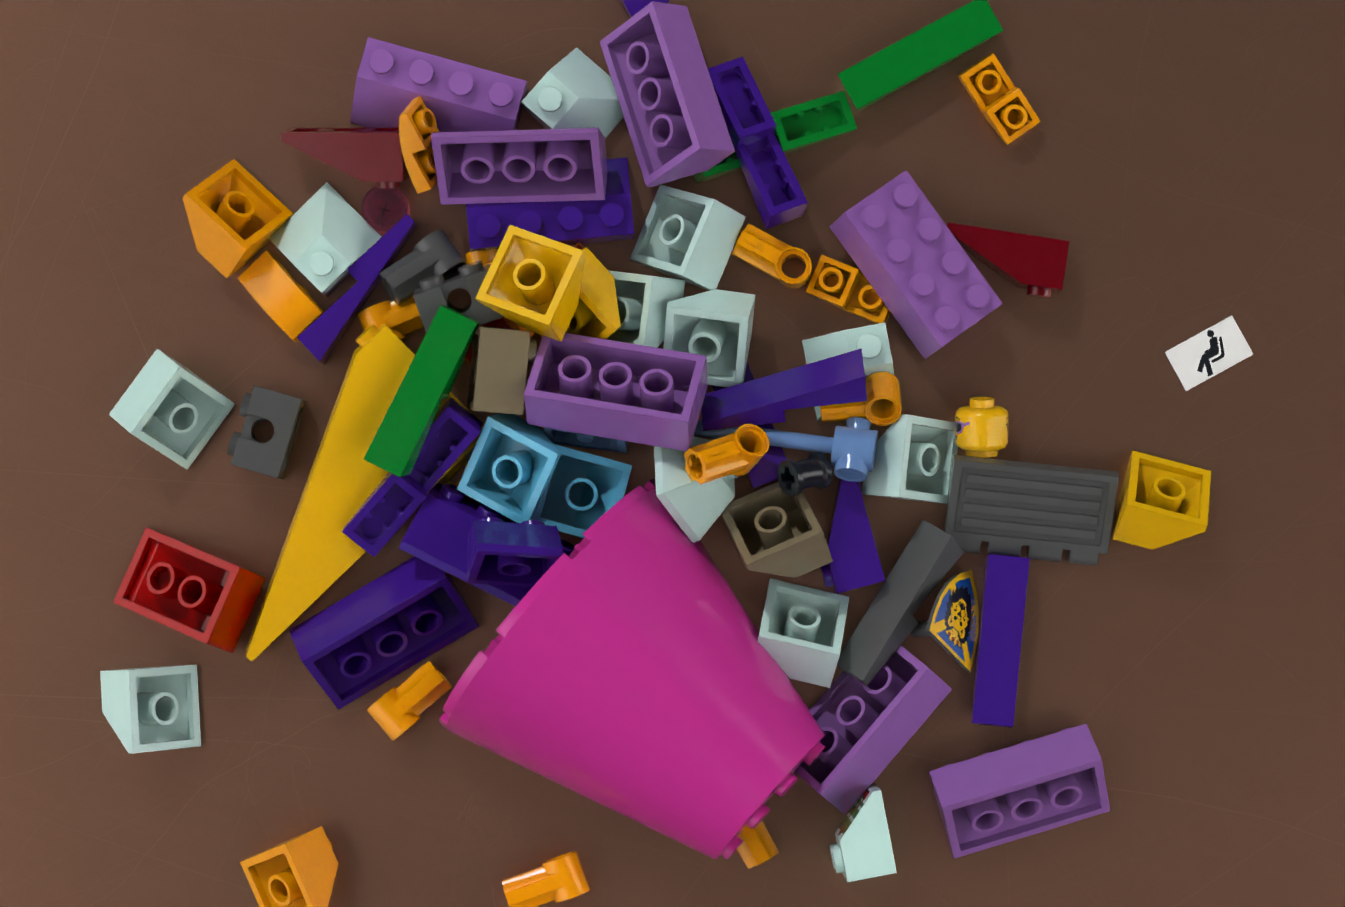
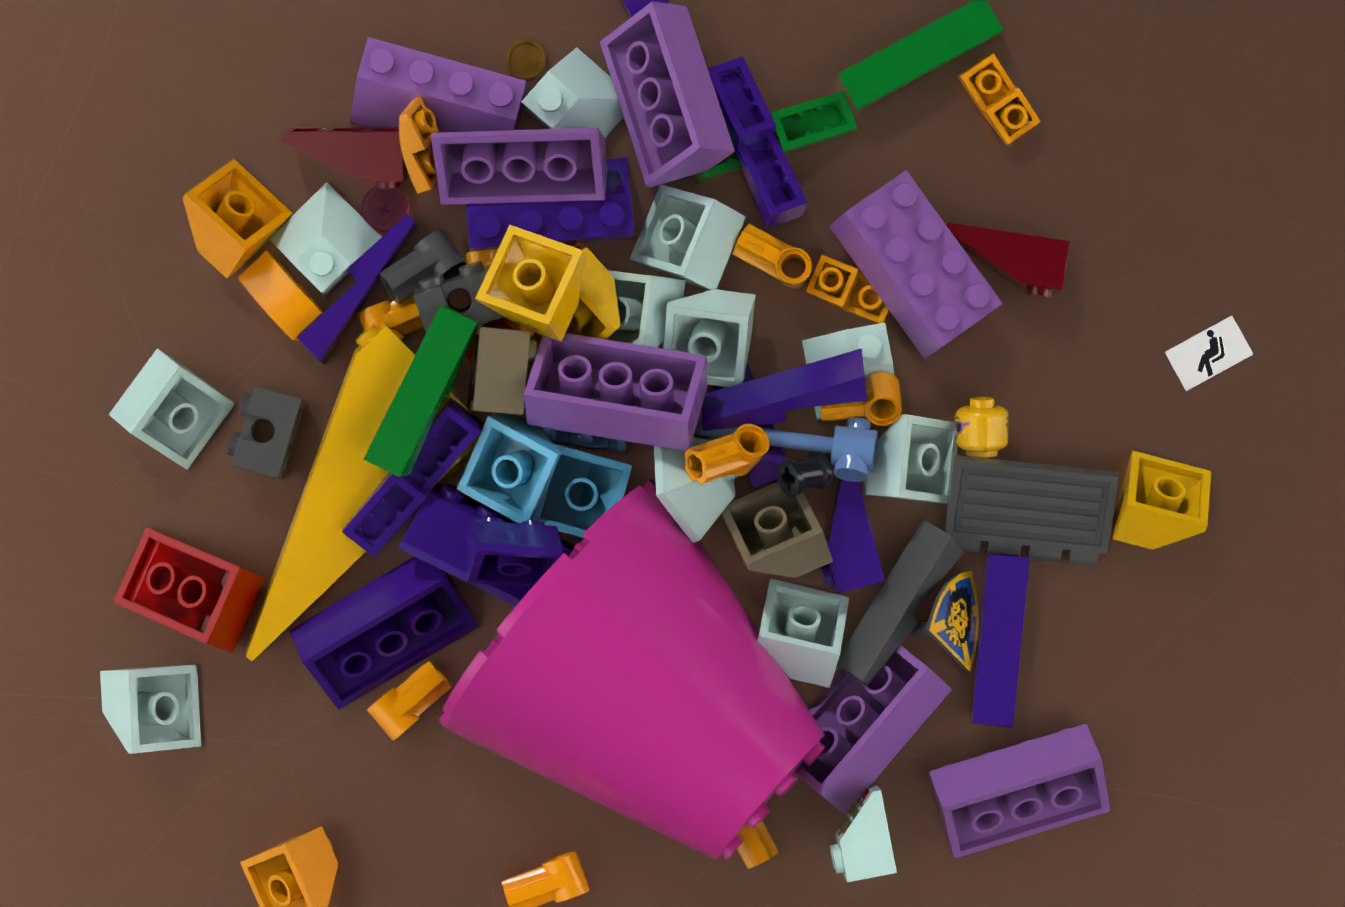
(525, 59): none -> pearl gold piece

